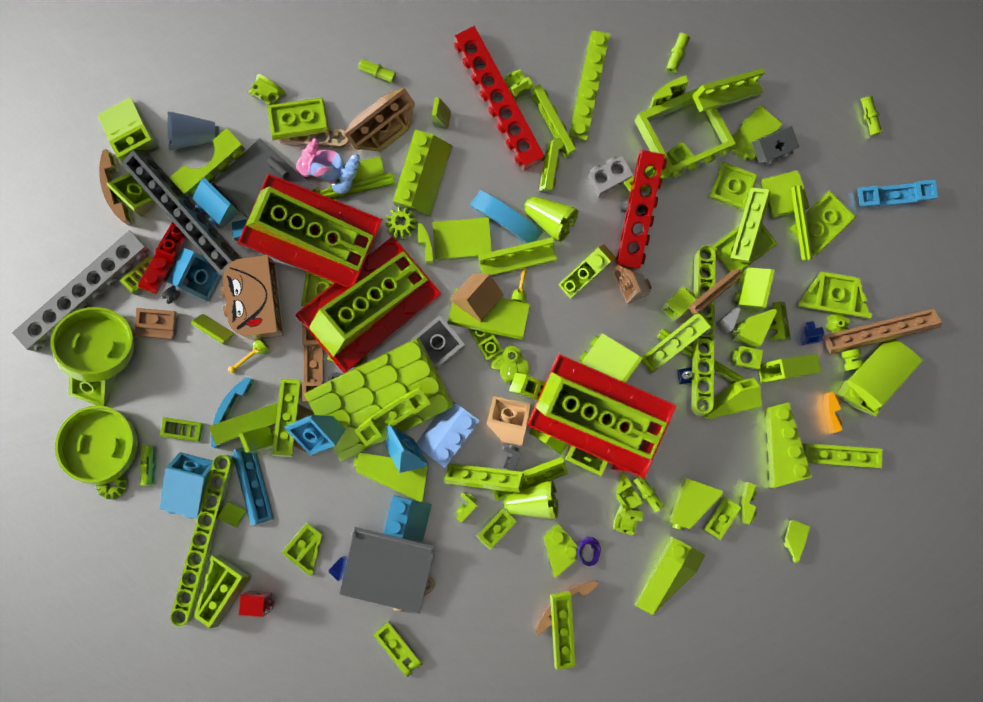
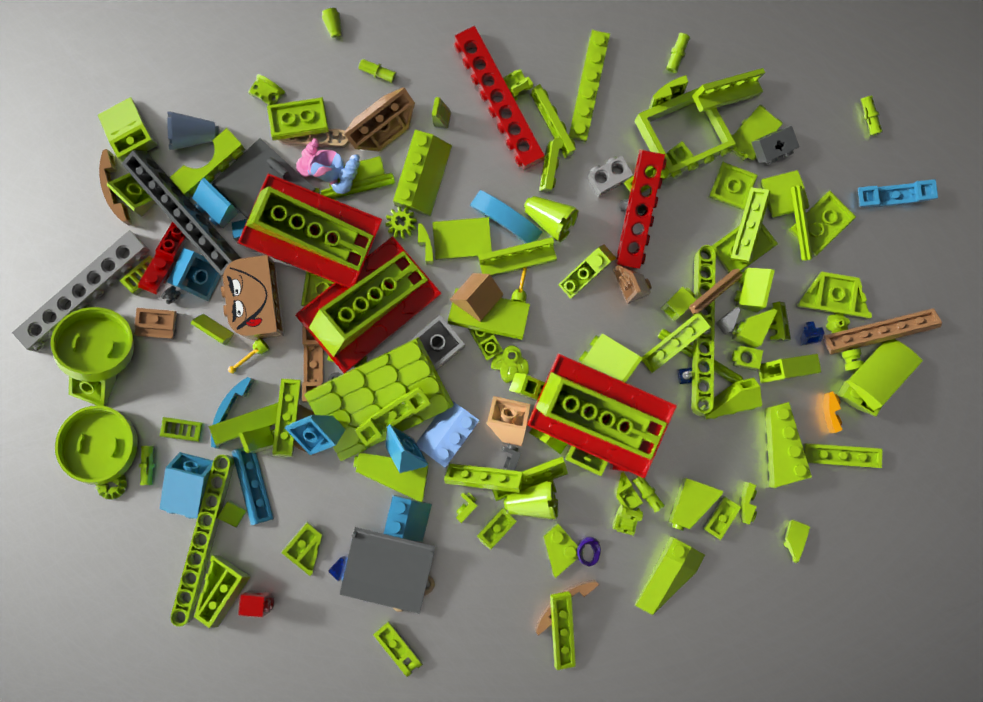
(332, 21): none -> lime cone

